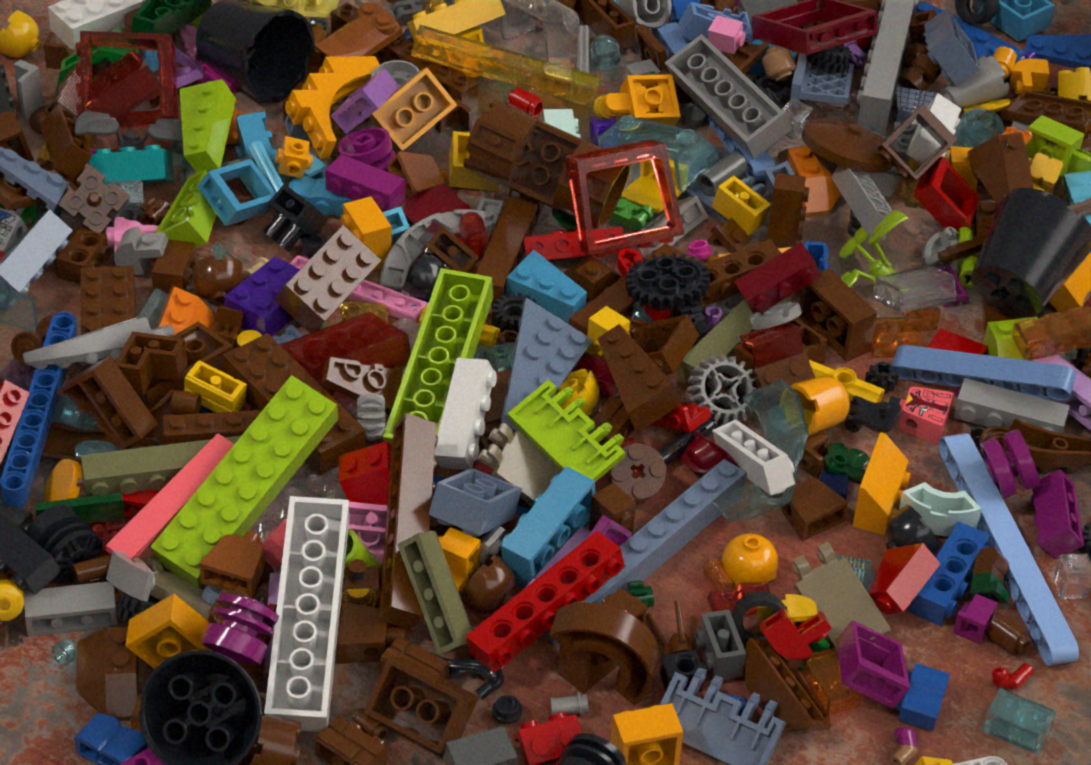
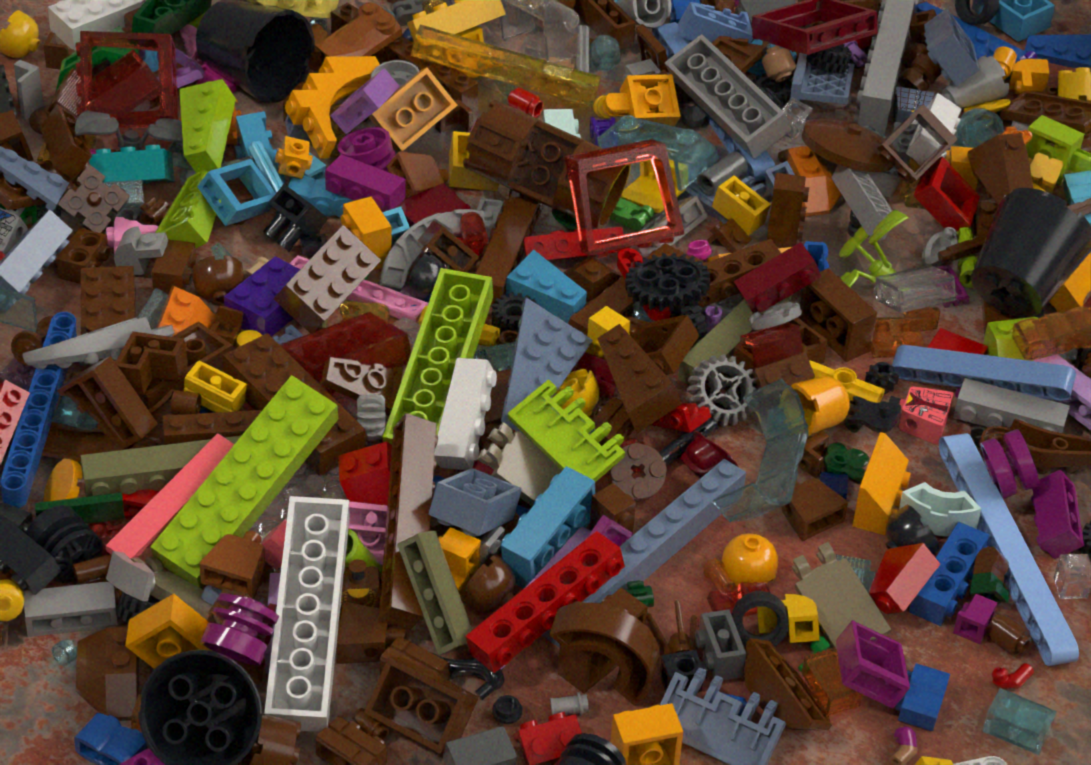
(94, 446): clear light blue gear -> none
(726, 34): bright pink brick -> none
(760, 460): white brick -> none
(794, 640): red brick -> none

